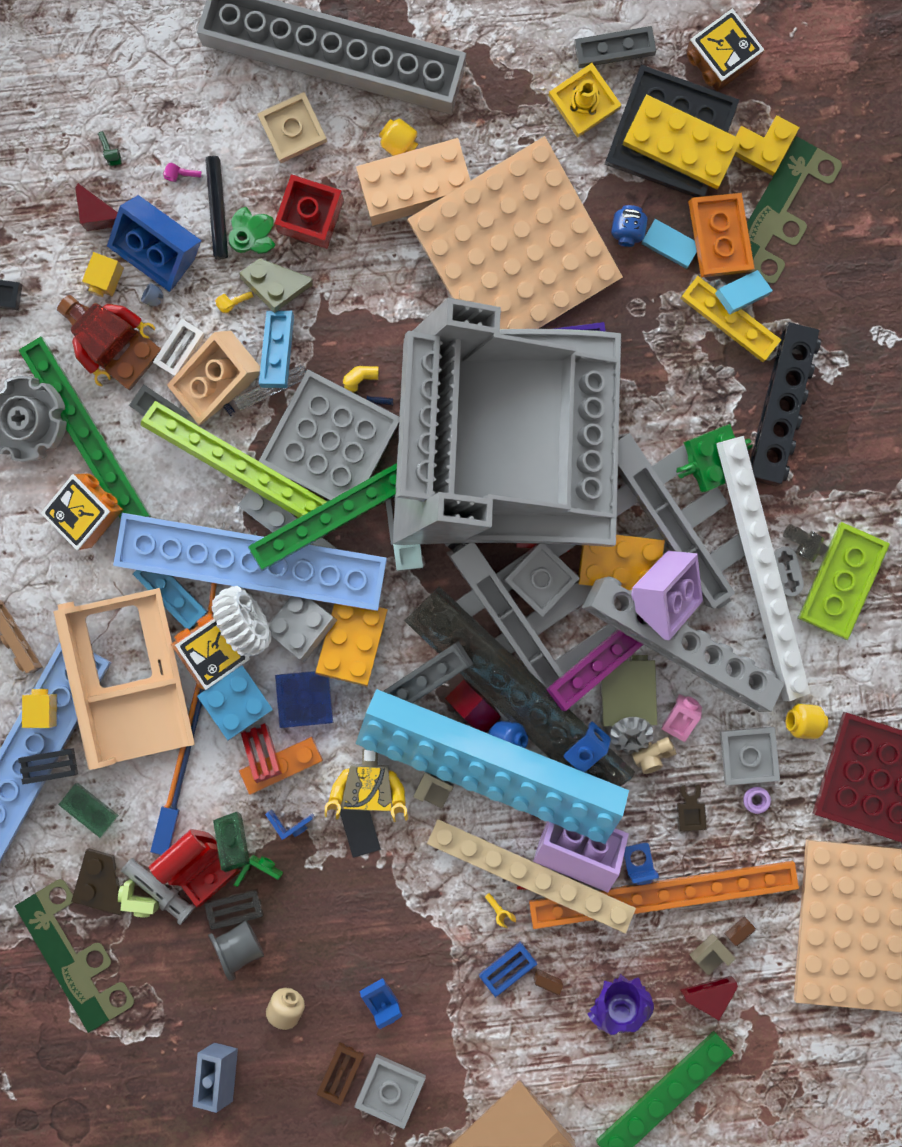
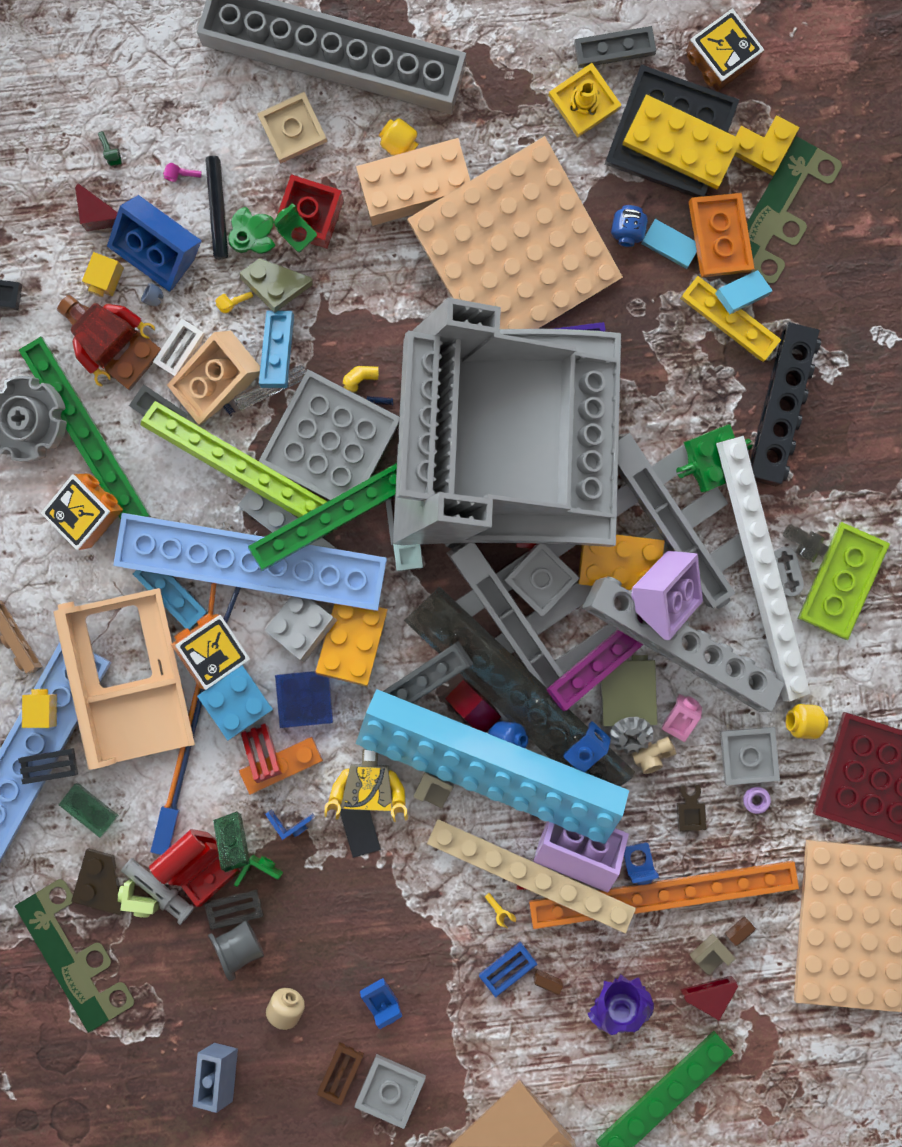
(241, 621): white gear -> none
(287, 221): none -> green bracket

